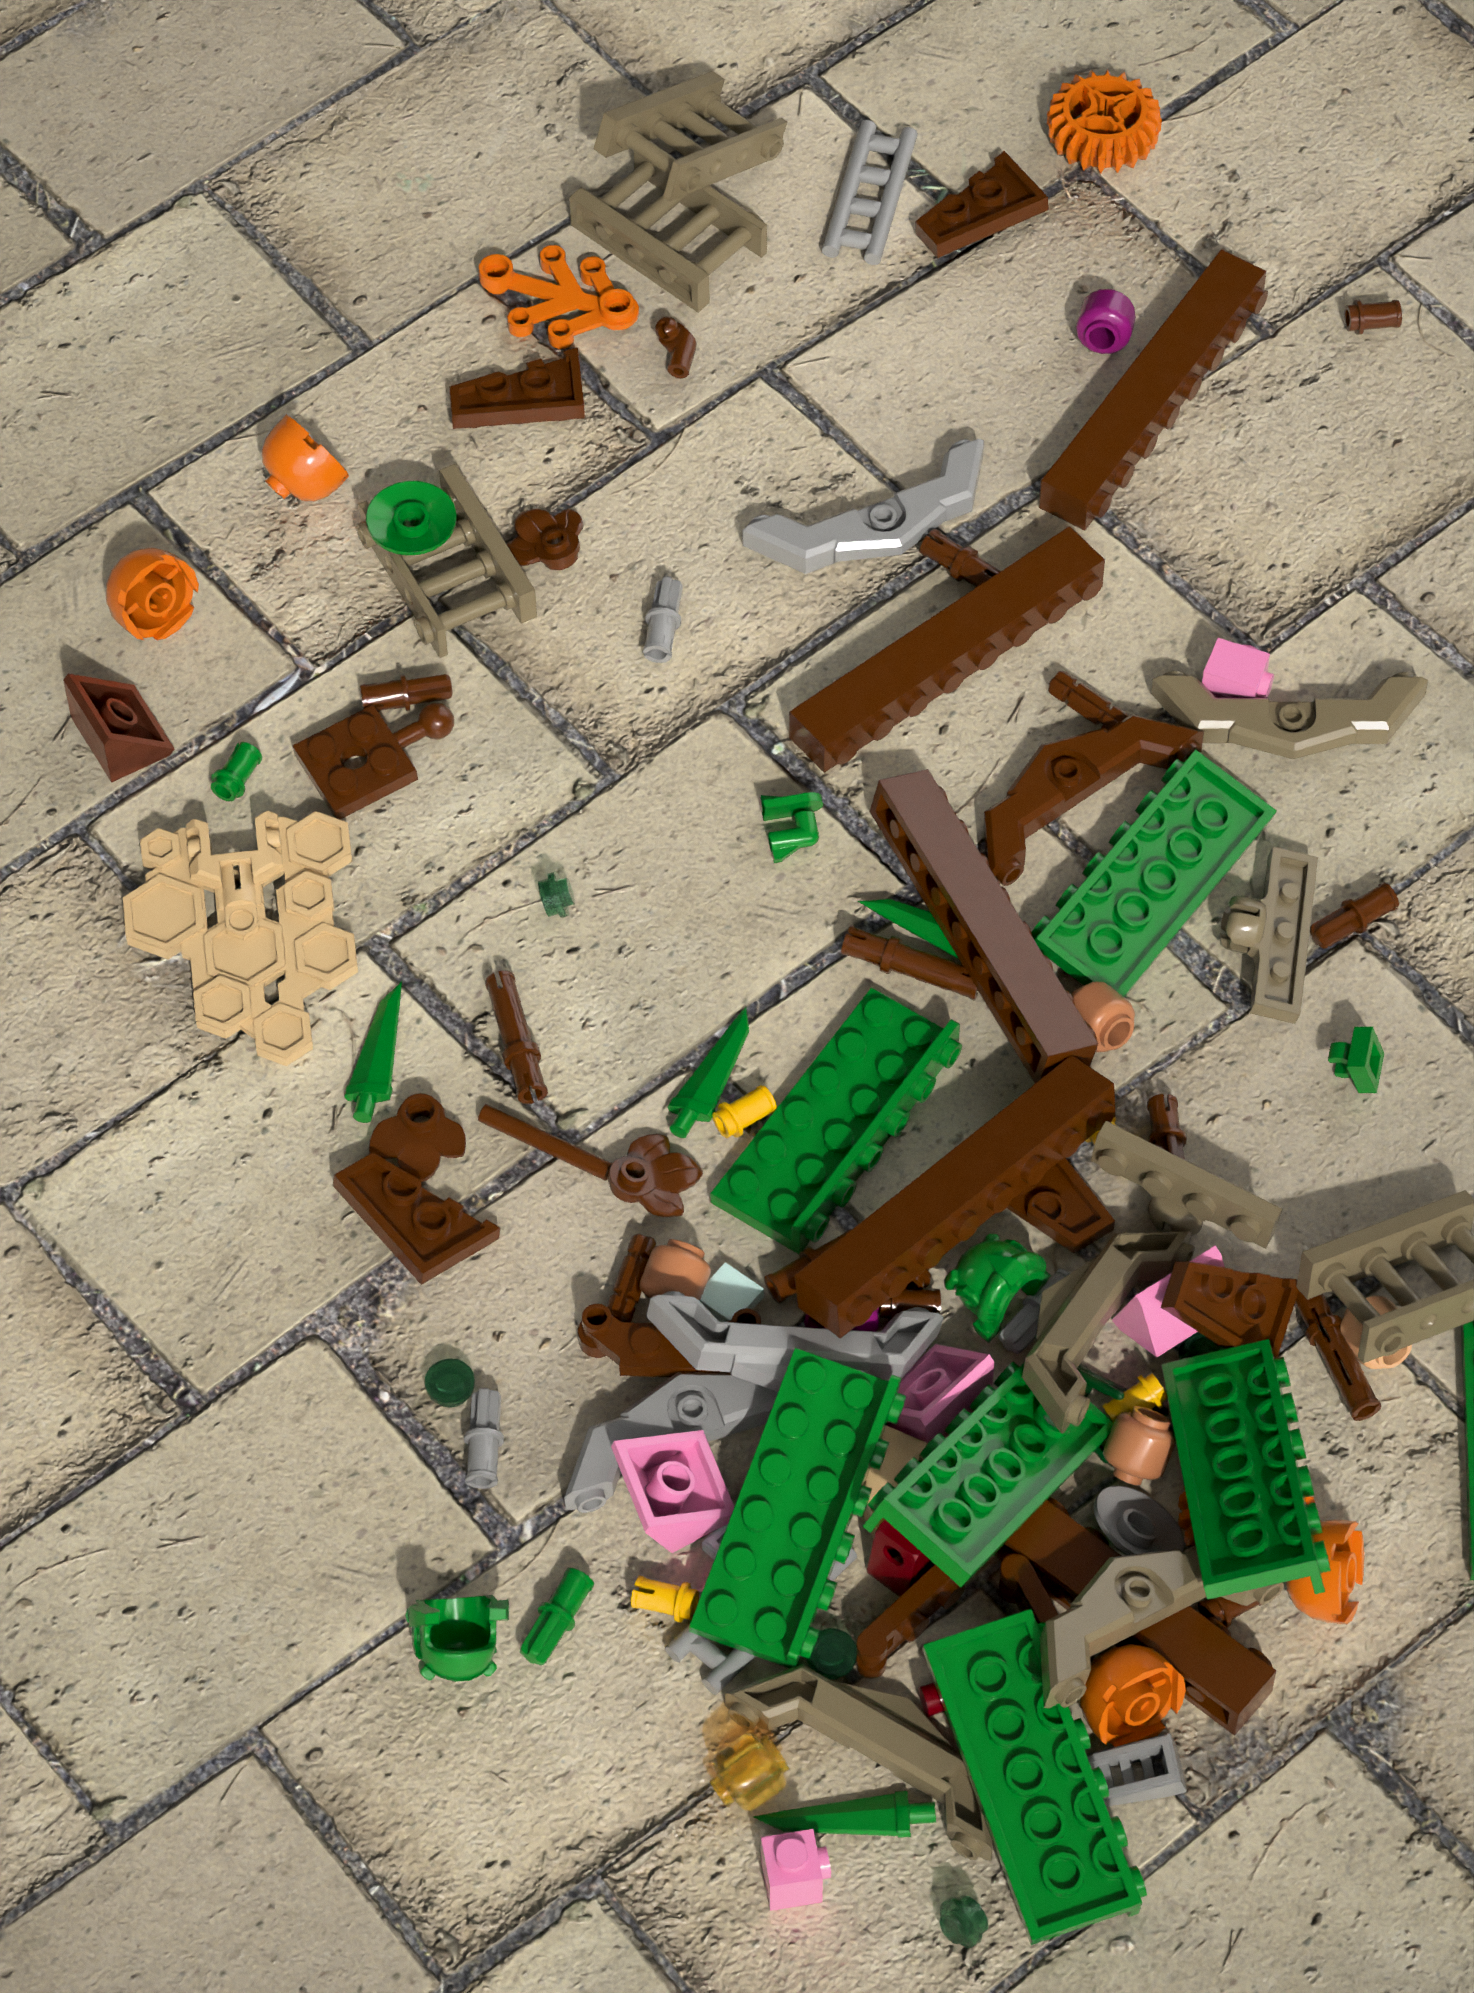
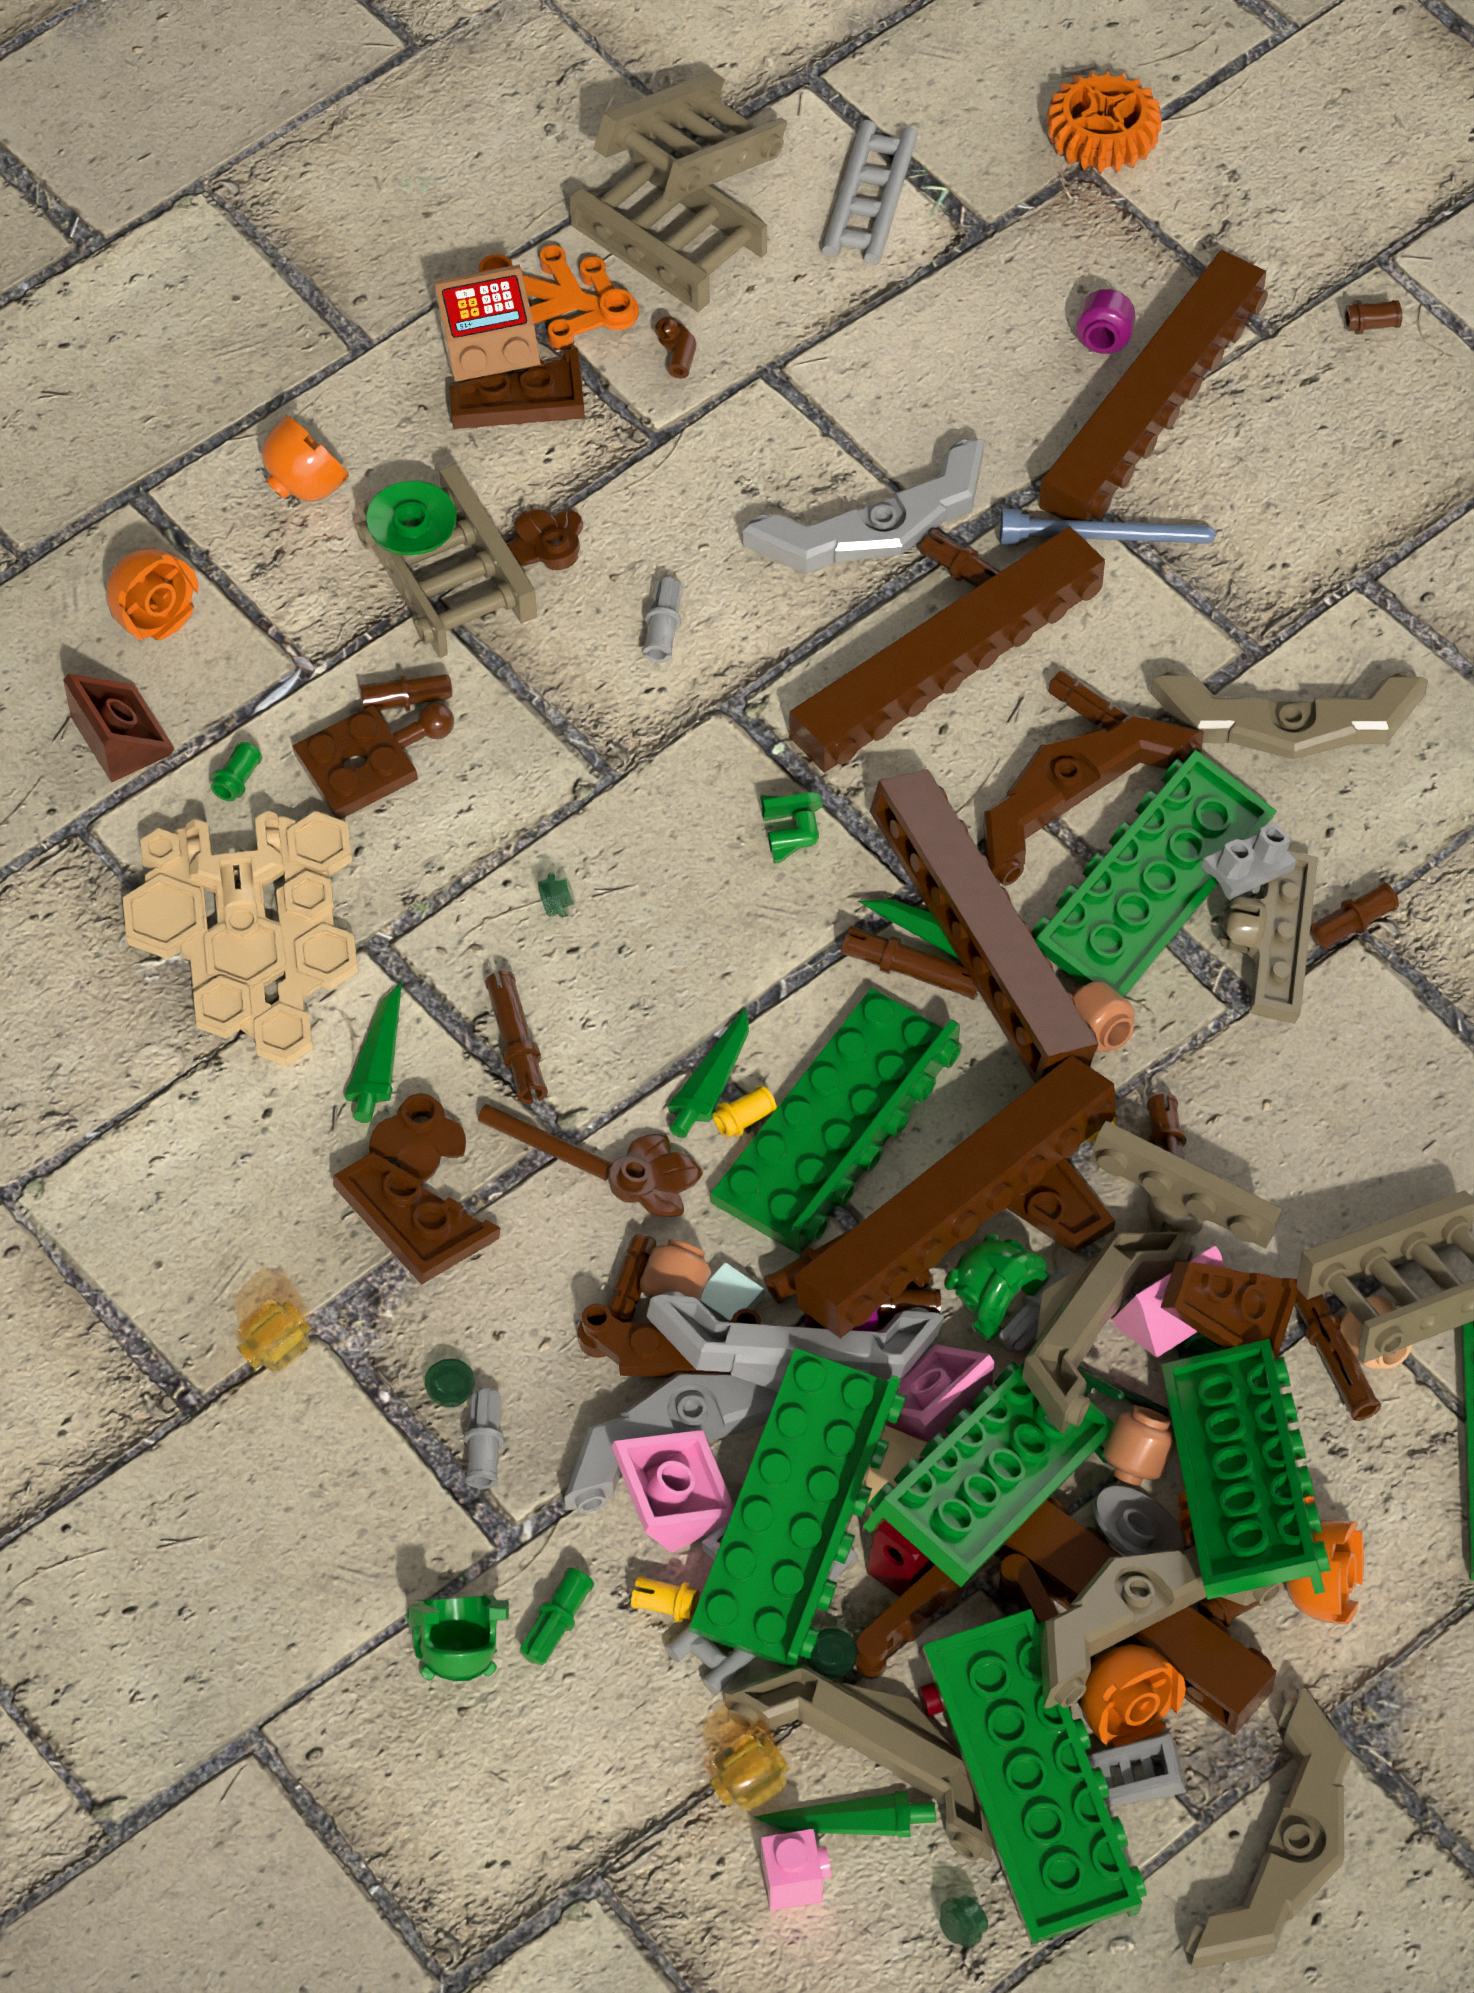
(274, 1335): none -> clear yellow head
(486, 323): none -> slope
(985, 207): reddish brown wing -> none
(1018, 527): none -> sand blue piece
(1145, 1393): yellow pin -> none
(1237, 671): bright pink brick -> none
(1251, 862): none -> light grey hips
(1302, 1850): none -> dark tan helmet
(1359, 1060): green tile -> none

